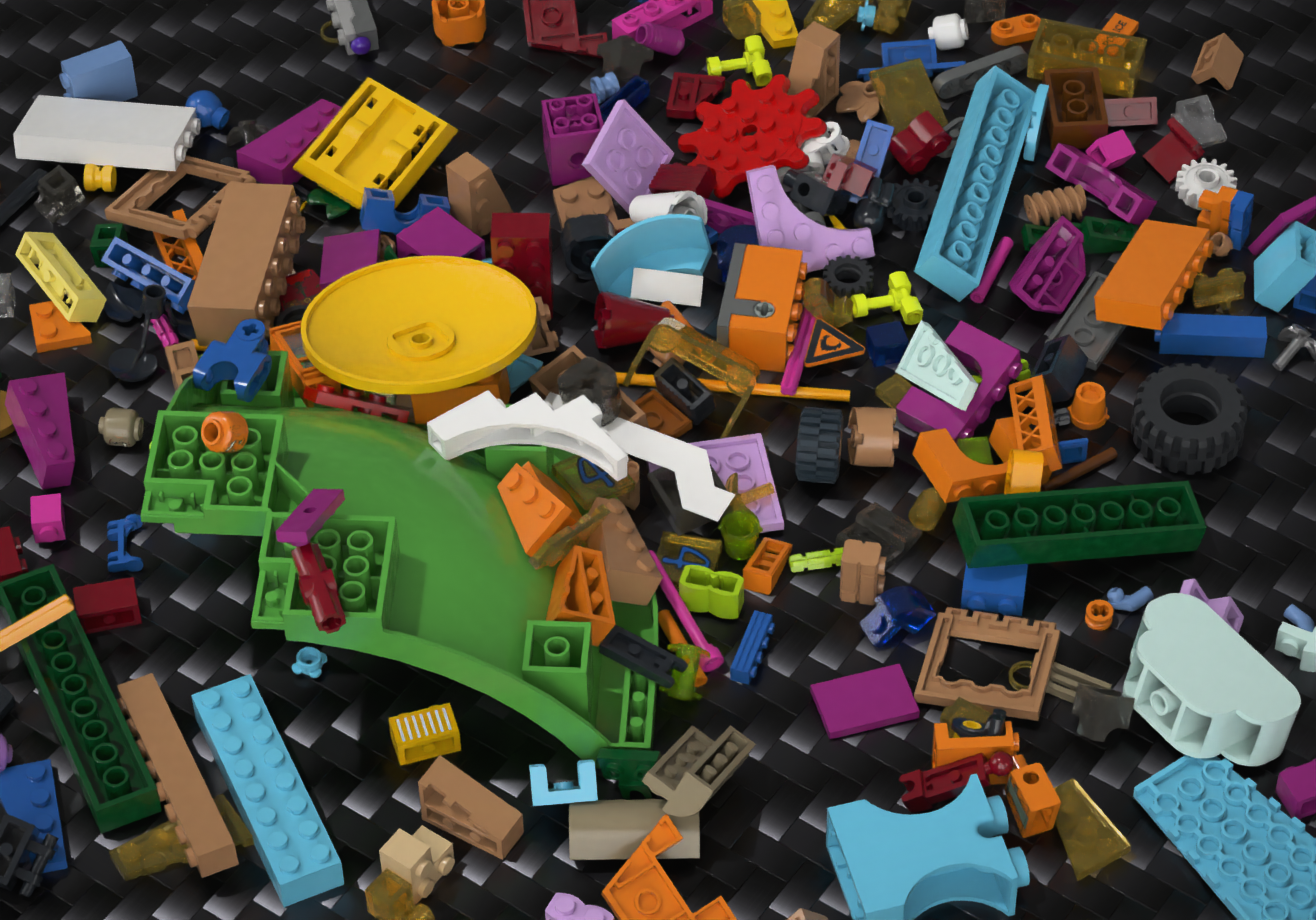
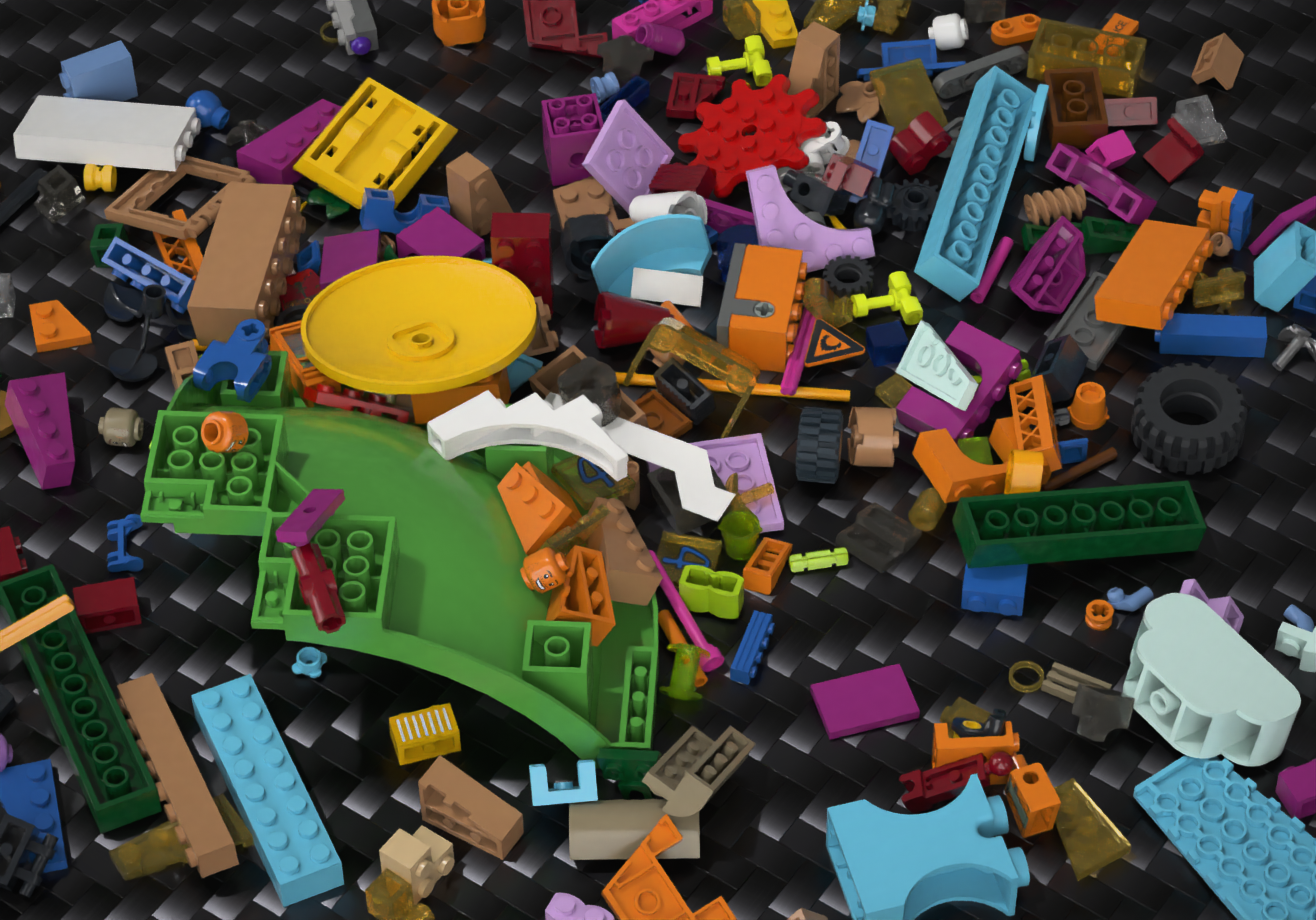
(47, 518): dark pink brick -> none
(59, 276): light yellow brick -> none
(165, 331): dark pink axle -> none
(309, 257): none -> blue slope
(544, 570): none -> orange head
(641, 656): black hinge -> none
(861, 572): medium nougat brick -> none
(896, 609): clear blue brick -> none
(987, 627): medium nougat hinge -> none
(1200, 176): white gear -> none

